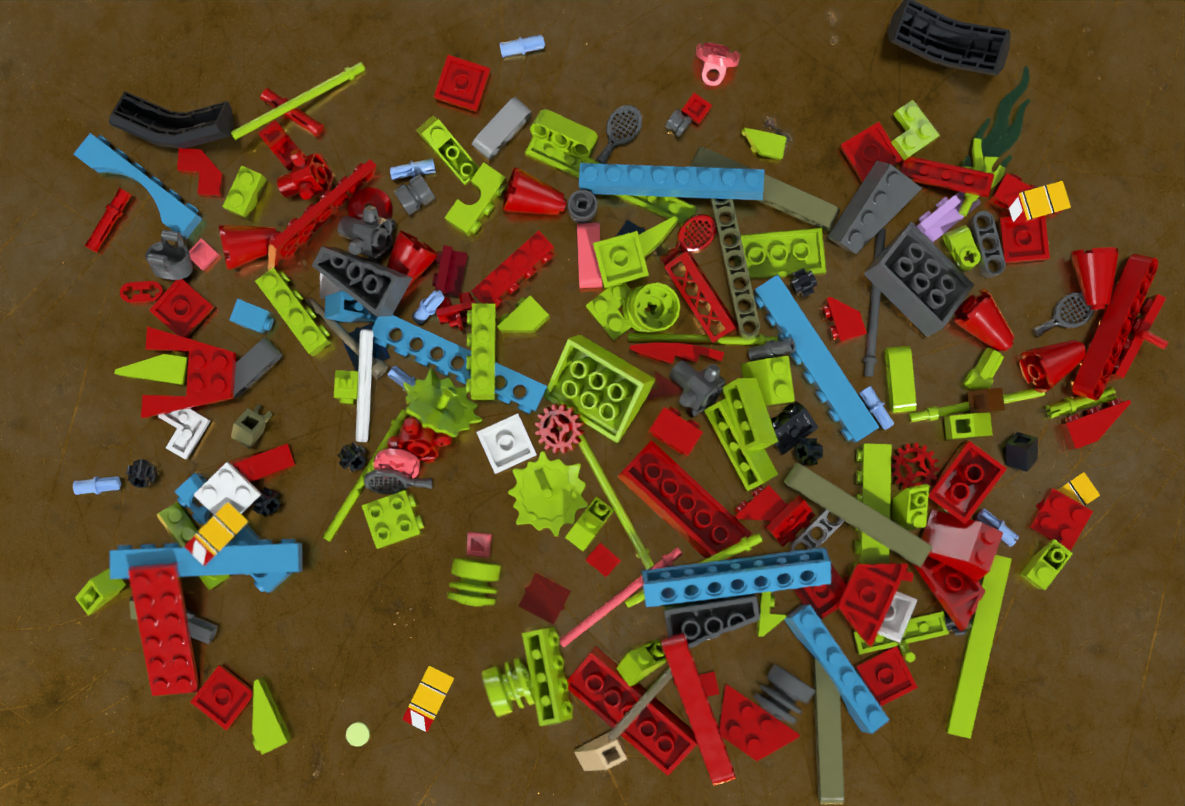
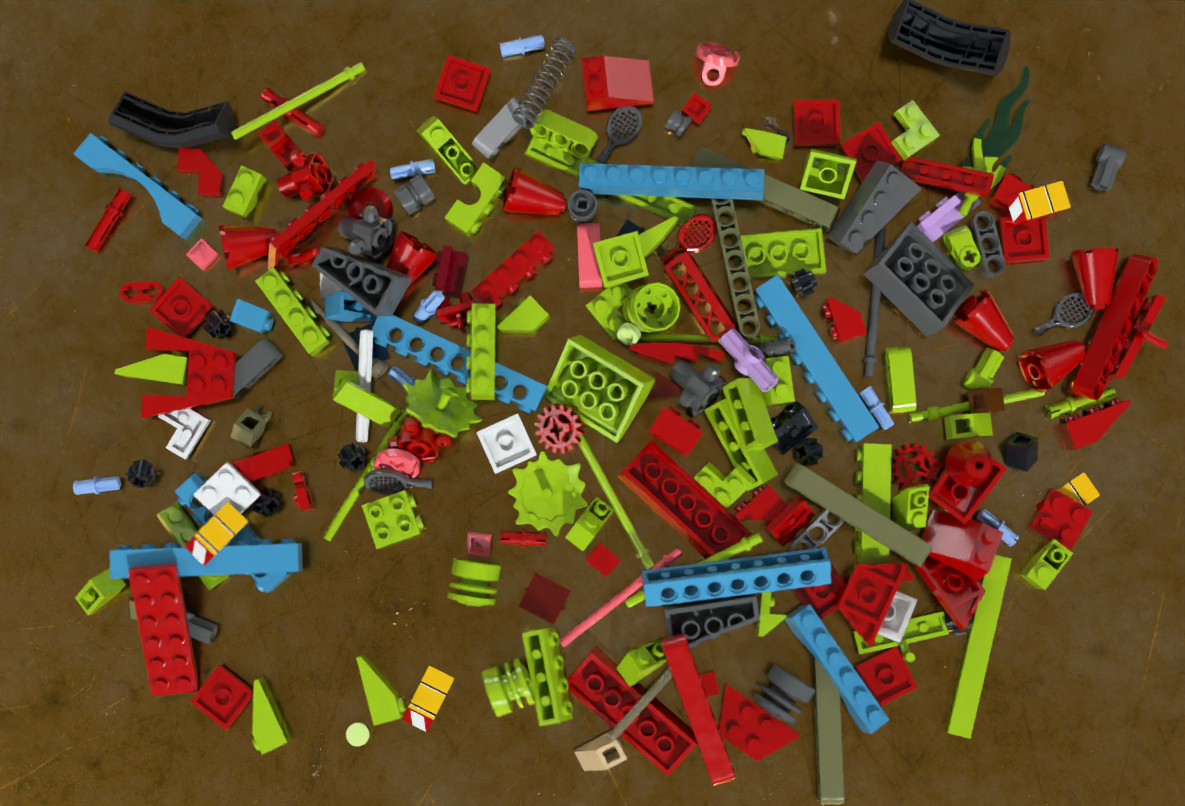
(167, 260): dark grey piece -> none
(217, 323): none -> black gear
(302, 497): none -> red plate
(303, 258): none -> red bar
(366, 403): none -> lime tile
(381, 696): none -> lime slope
(523, 538): none -> red pin
(559, 50): none -> dark grey piece
(616, 82): none -> slope
(628, 334): none -> yellowish green tile
(724, 488): none -> lime plate
(749, 360): none -> lavender piece
(816, 122): none -> red plate
(827, 173): none -> lime slope
(962, 460): none -> red cone
(1109, 161): none -> dark grey piece

